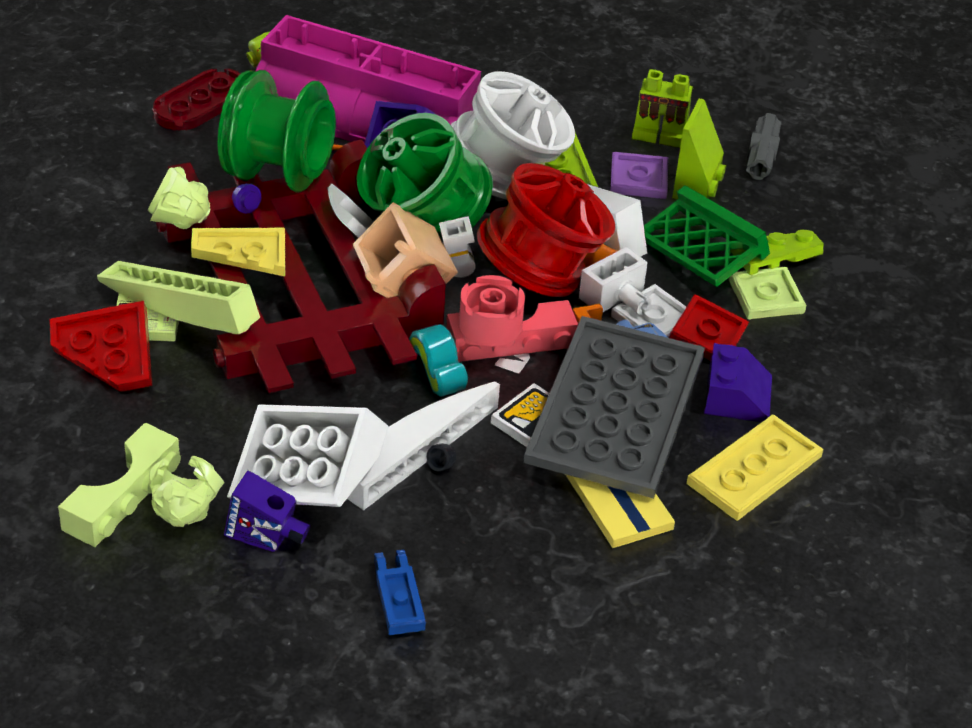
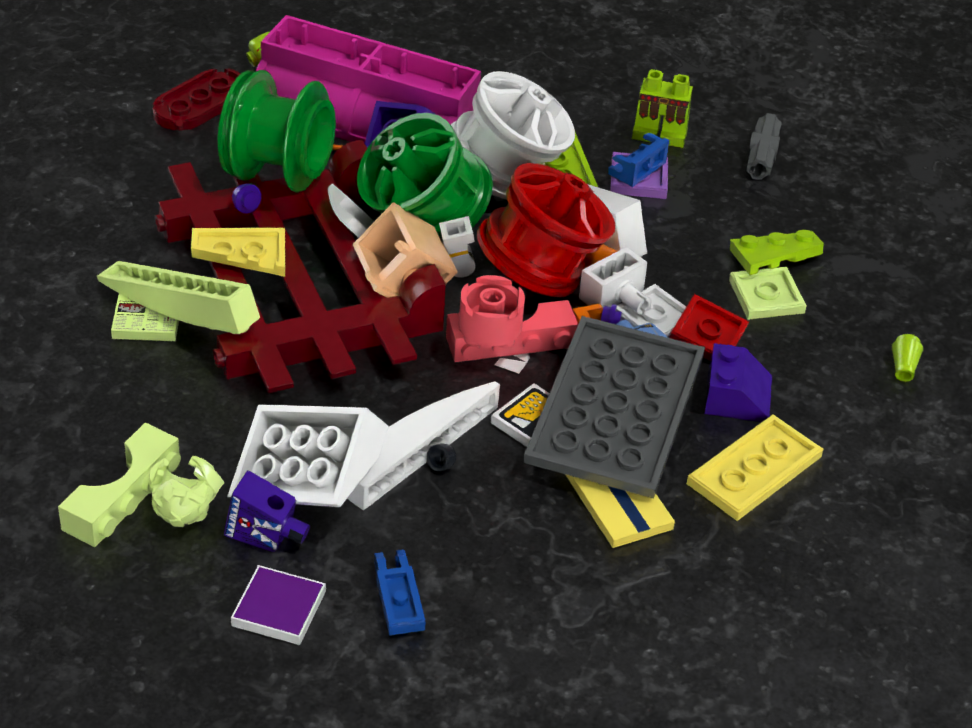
(107, 344): red plate -> none
(180, 201): yellowish green helmet -> none
(278, 605): none -> dark purple tile
(440, 359): teal animal -> none
(611, 314): none -> dark purple plate
(641, 162): none -> blue hinge
(699, 154): lime slope -> none
(718, 223): green fence -> none
(906, 354): none -> lime cone

